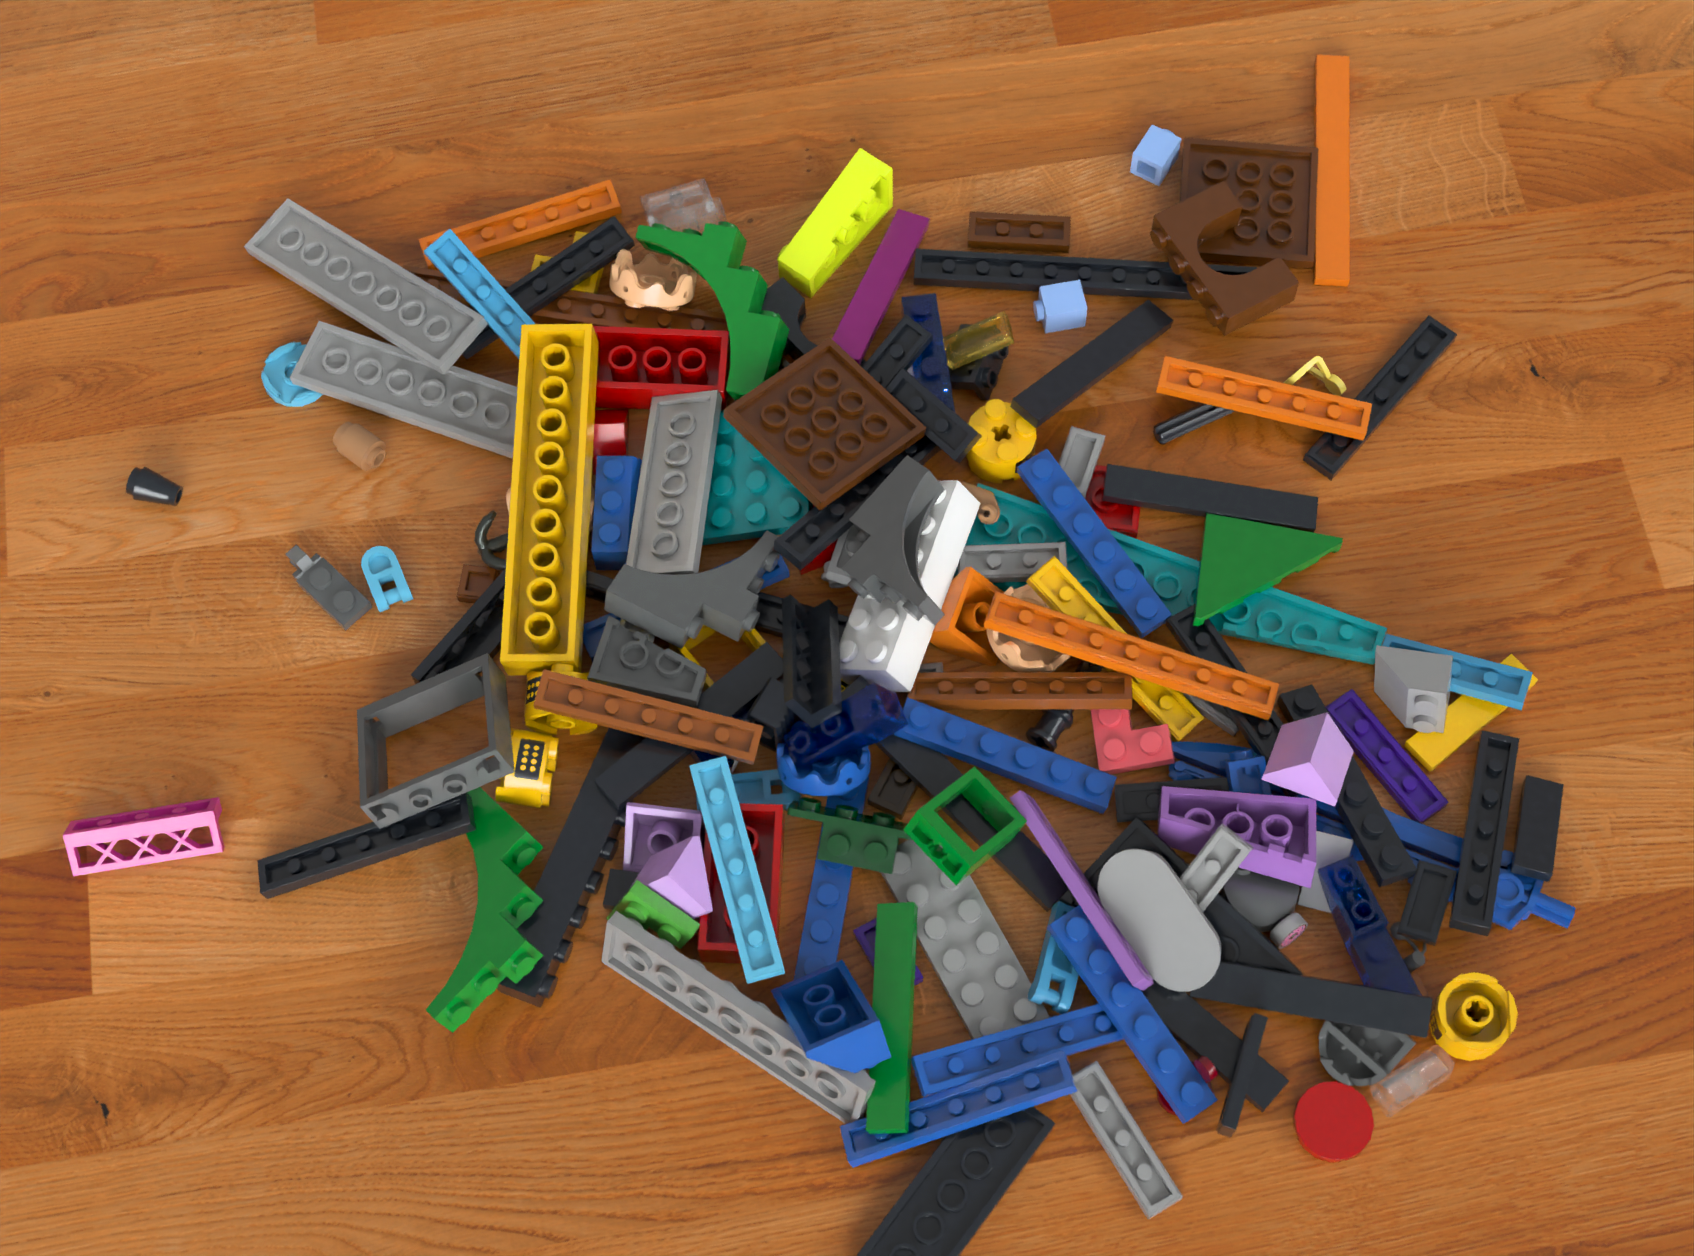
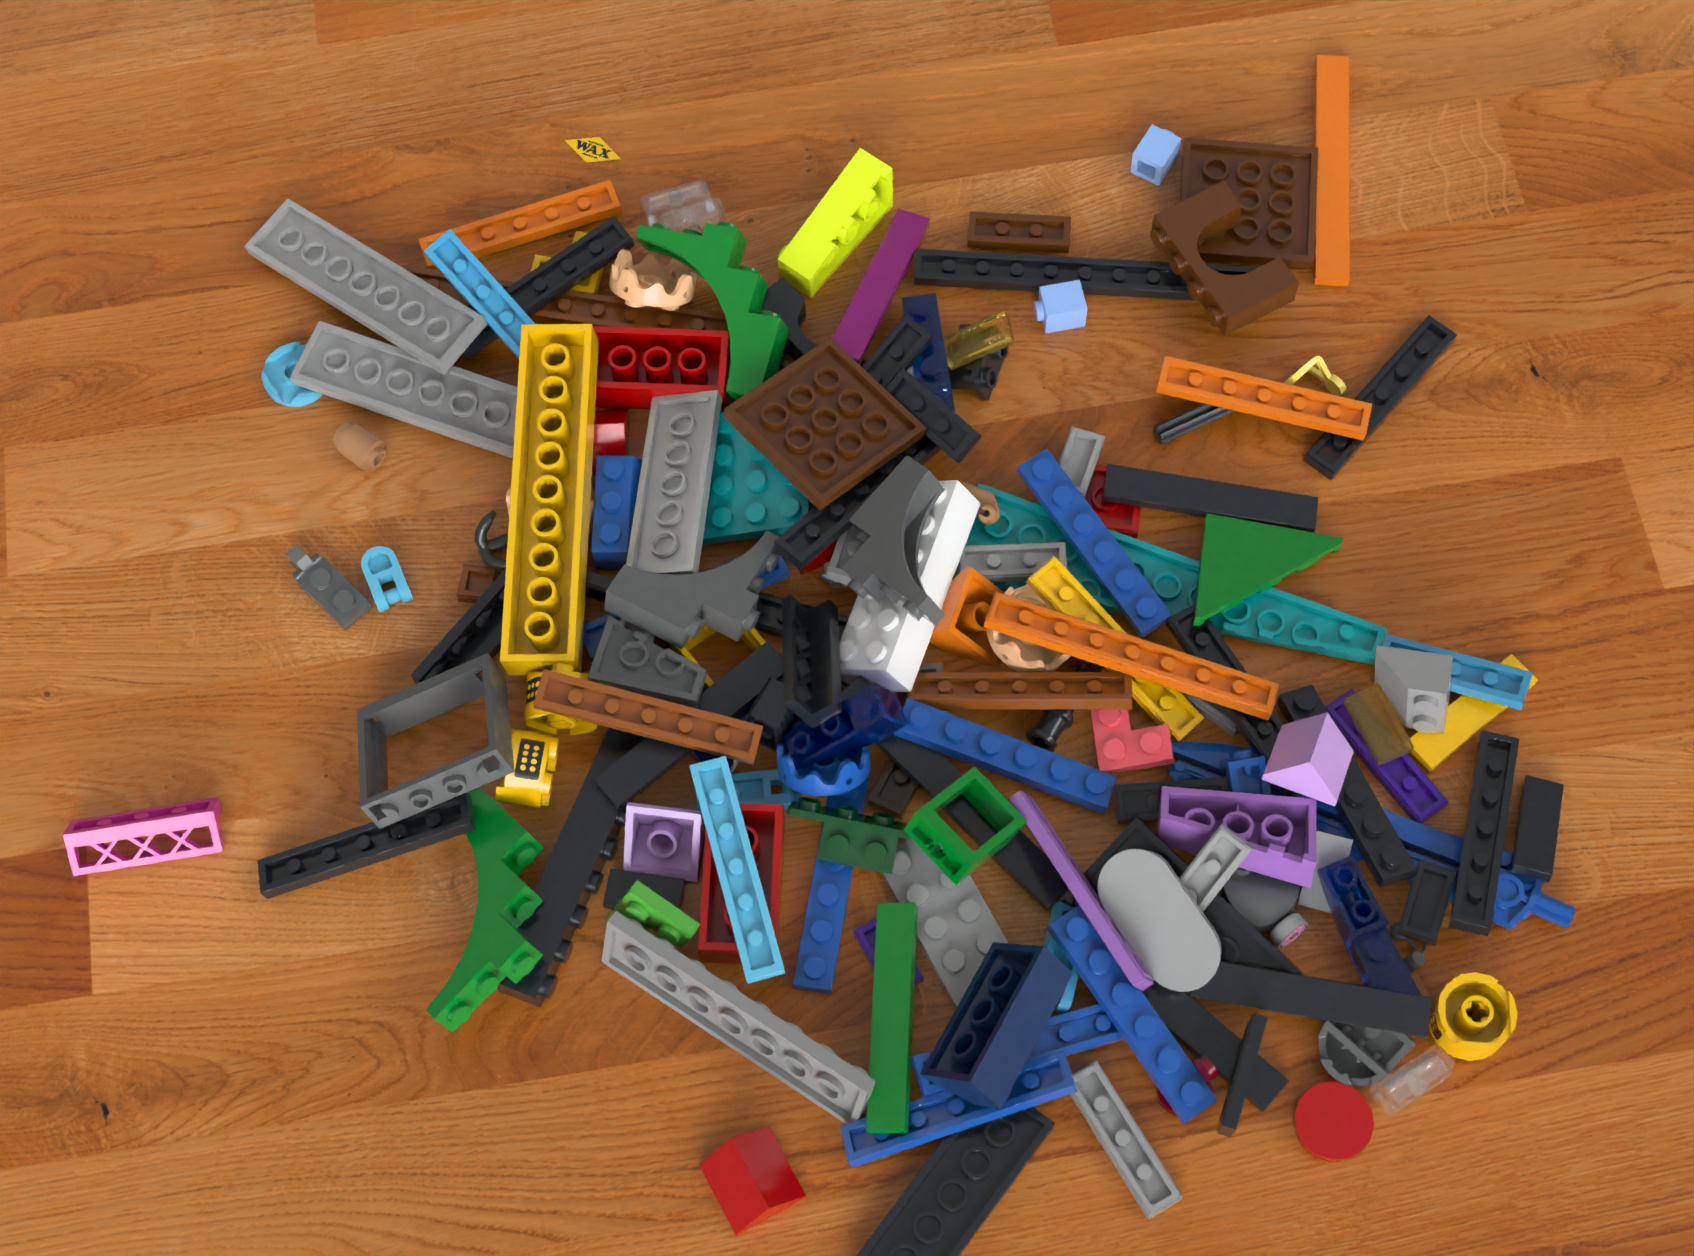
(153, 487): black cone -> none
(592, 149): none -> yellow sticker
(680, 877): lavender slope -> none
(751, 1179): none -> red slope
(833, 1019): blue slope -> none
(997, 1023): none -> dark blue slope
(1004, 442): yellow brick -> none
(1091, 363): black tile -> none
(1378, 724): none -> clear yellow tile

